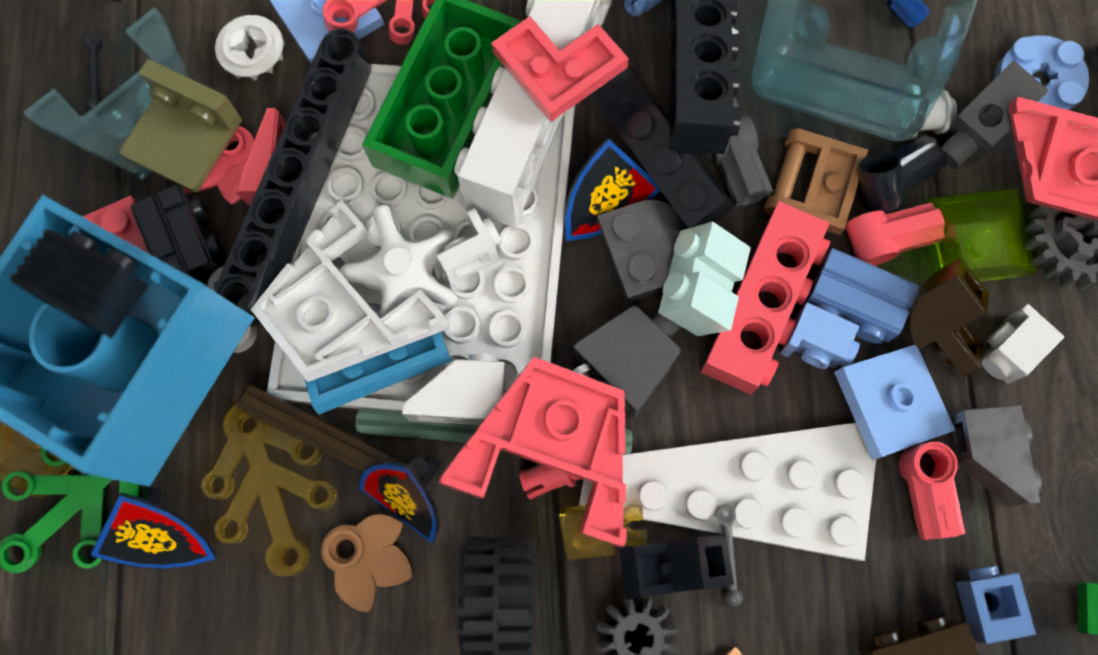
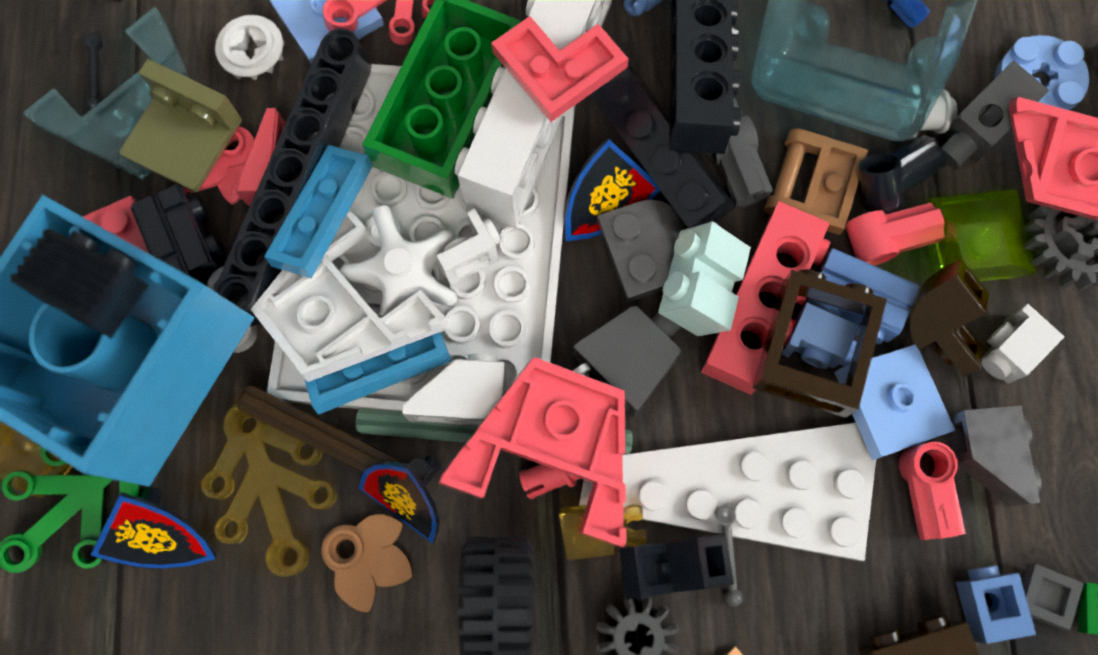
(319, 211): none -> dark azure plate
(807, 388): none -> dark brown window
(1051, 596): none -> dark grey plate

